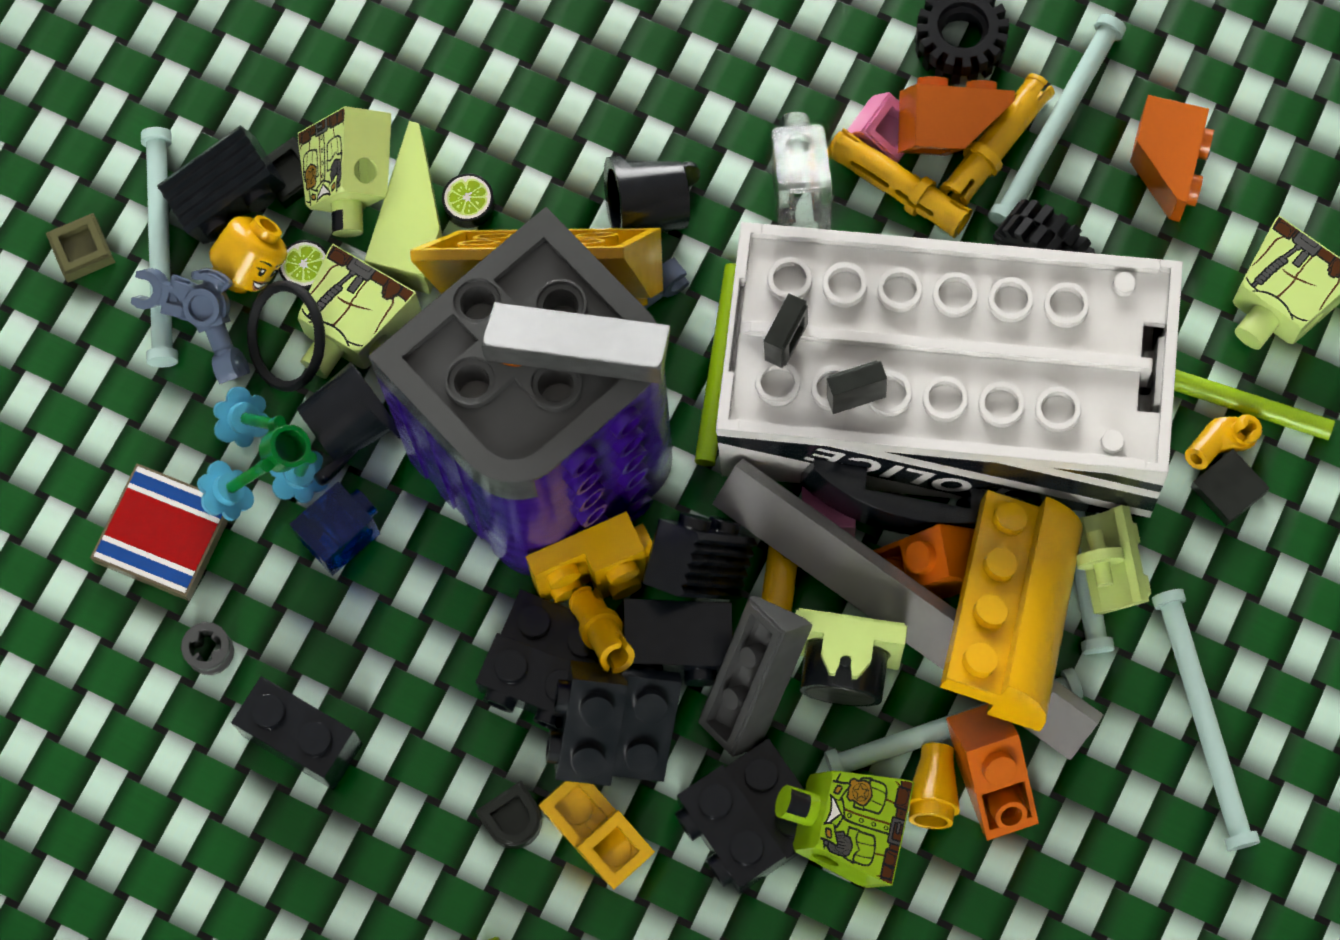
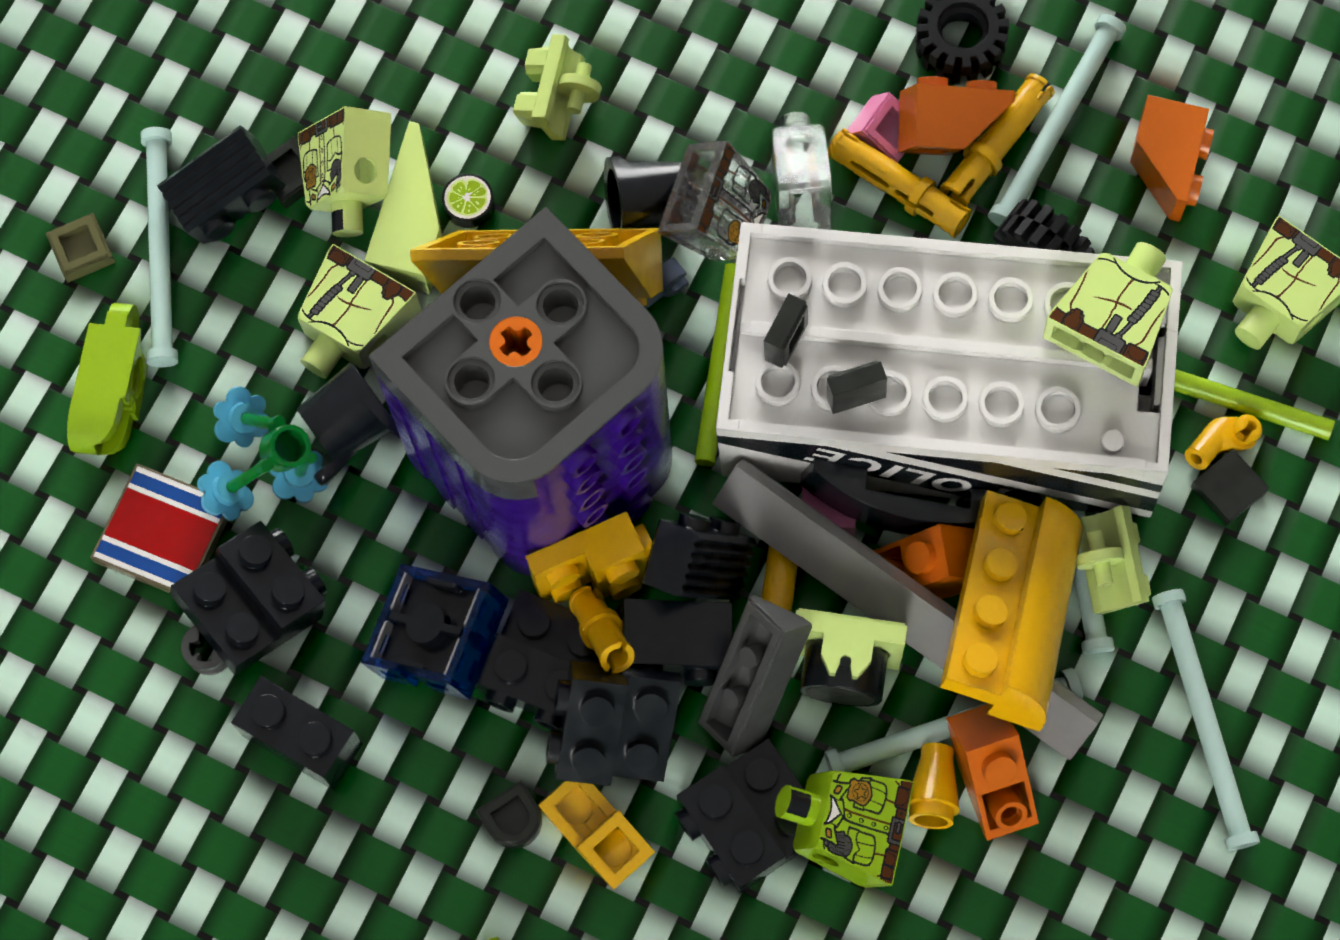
(108, 384): none -> lime piece
(204, 307): sand blue piece -> none
(249, 252): yellow head -> none
(251, 596): none -> black plate
(302, 262): tile -> none
(319, 336): black tyre -> none
(336, 527): clear blue brick -> none
(435, 630): none -> piece
(561, 91): none -> yellowish green hips
(576, 342): slope -> none
(712, 199): none -> clear torso
(1114, 312): none -> yellowish green torso

